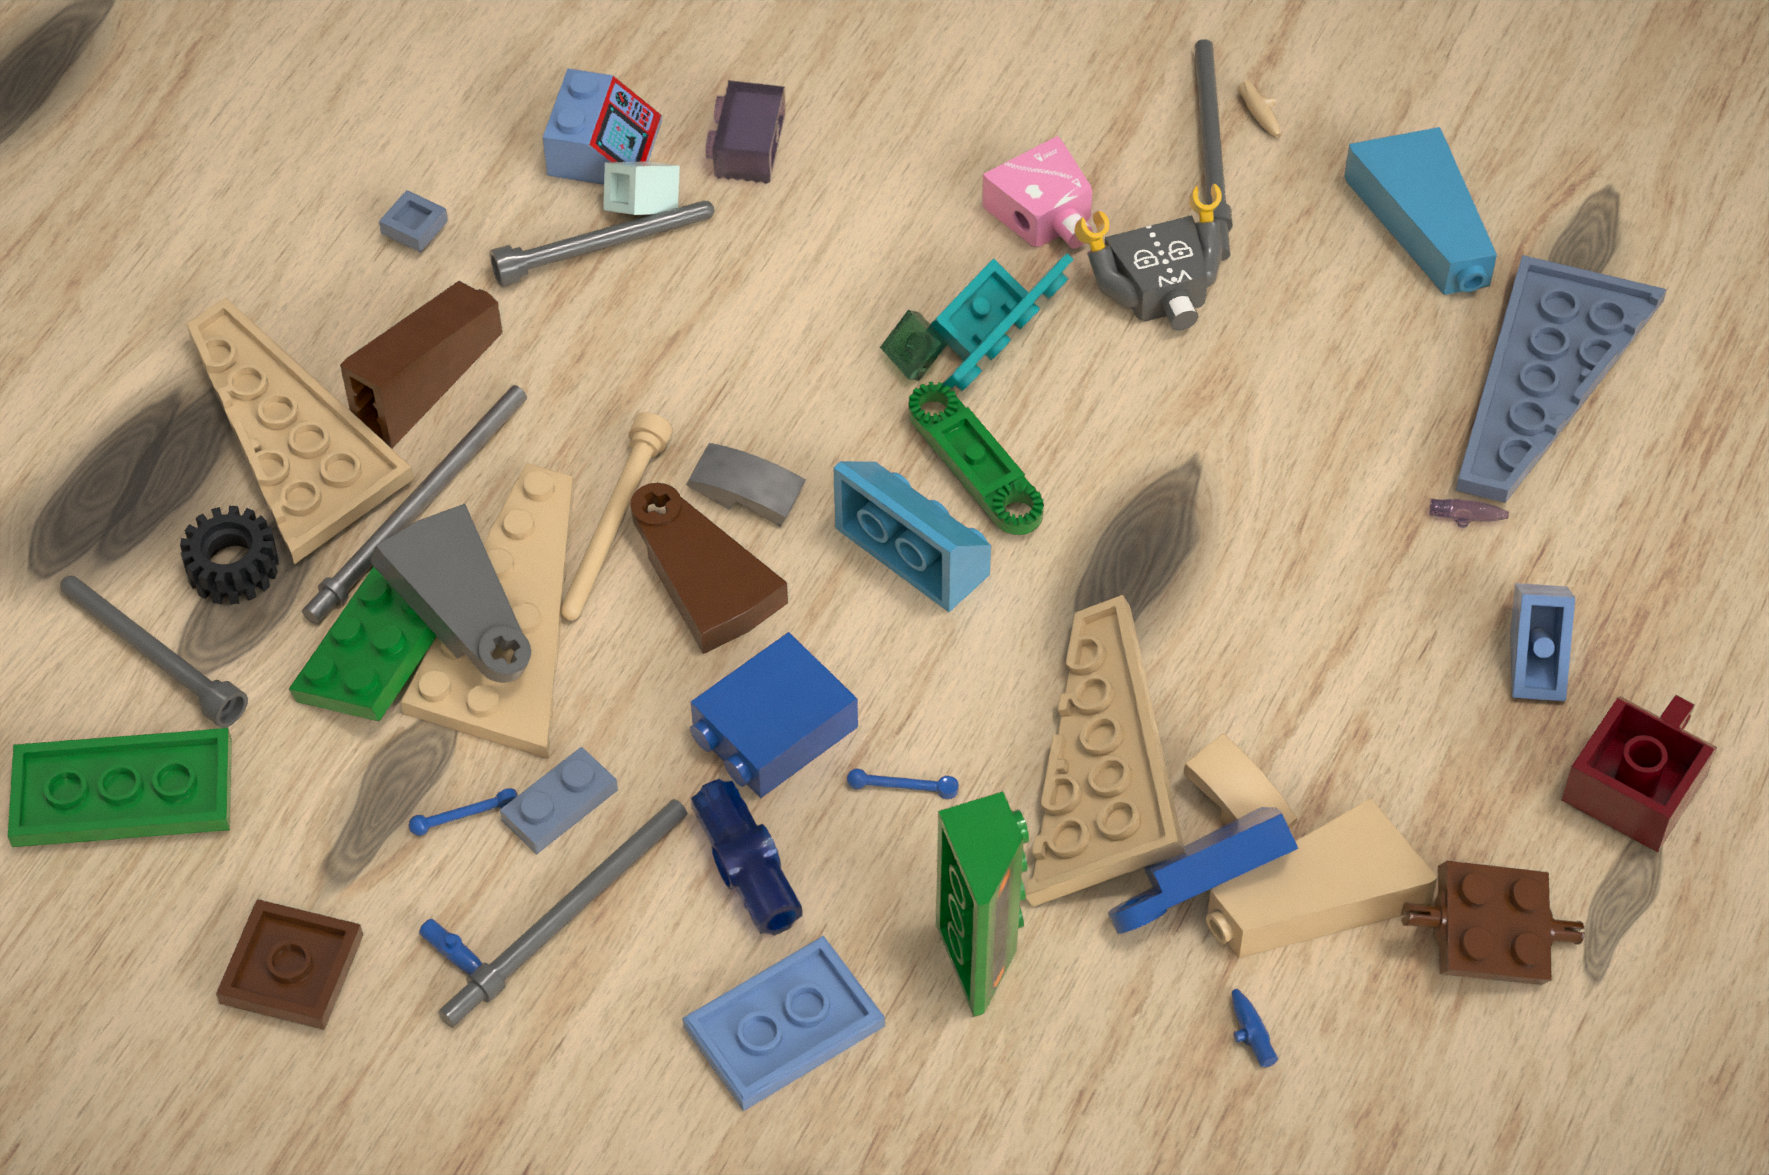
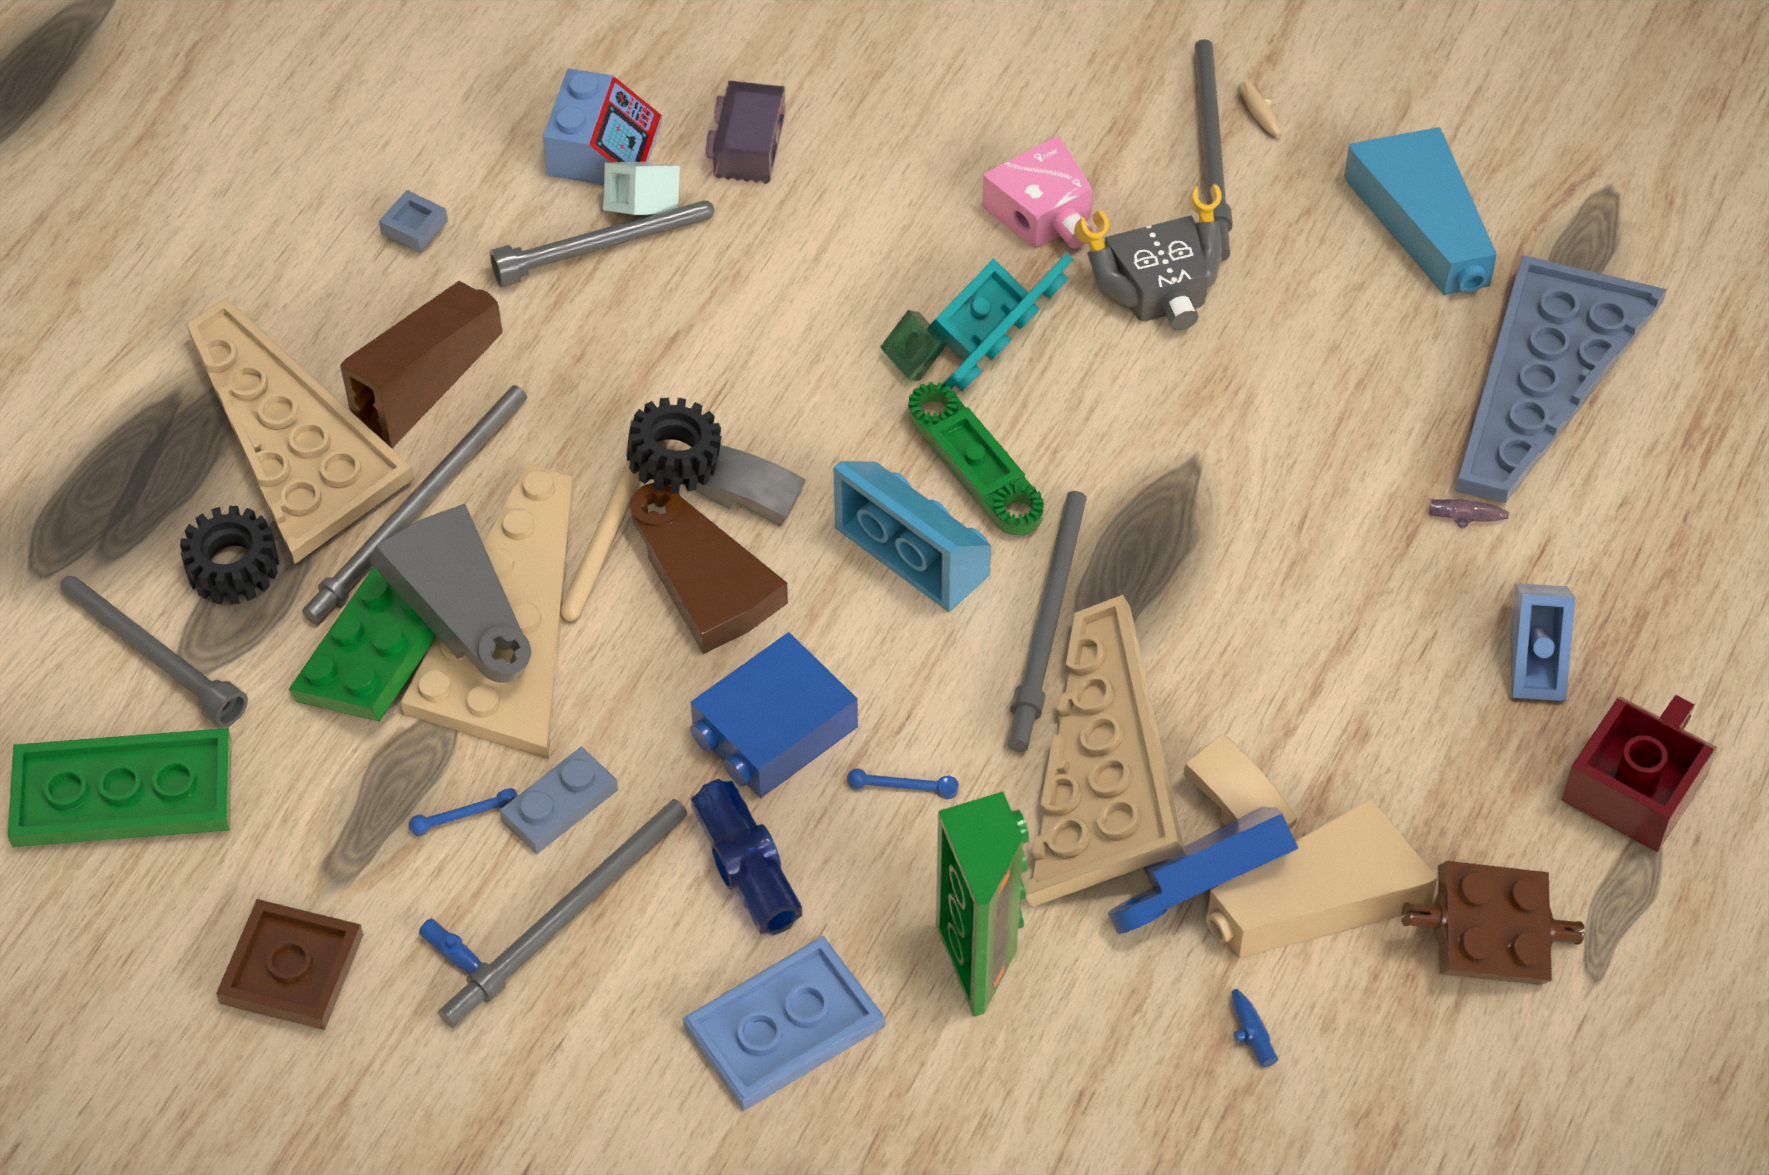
(667, 465): none -> black tyre
(1029, 697): none -> dark grey bar

